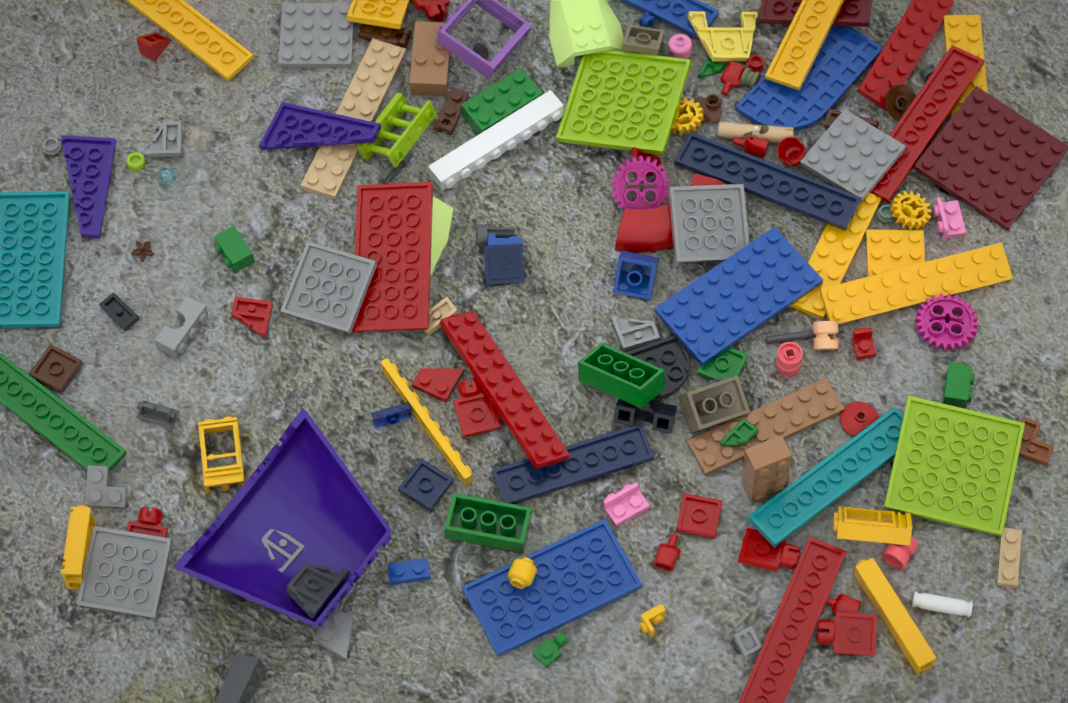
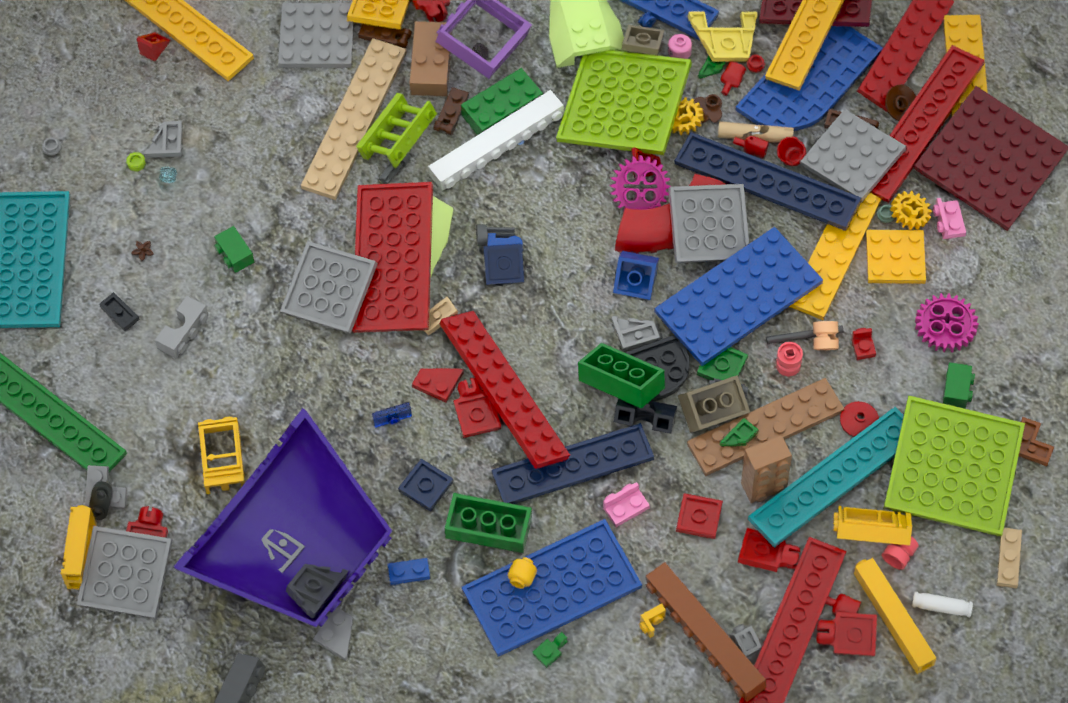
(56, 368): reddish brown plate -> none
(89, 172): dark purple wing -> none
(100, 502): none -> pearl dark grey plate
(157, 413): dark grey hinge -> none
(253, 313): red wing -> none
(307, 127): dark purple wing -> none
(431, 427): yellow plate -> none
(667, 554): red piece -> none
(706, 632): none -> dark orange brick
(749, 77): olive wheel -> none
(916, 284): yellow plate -> none
(927, 71): dark grey bush -> none

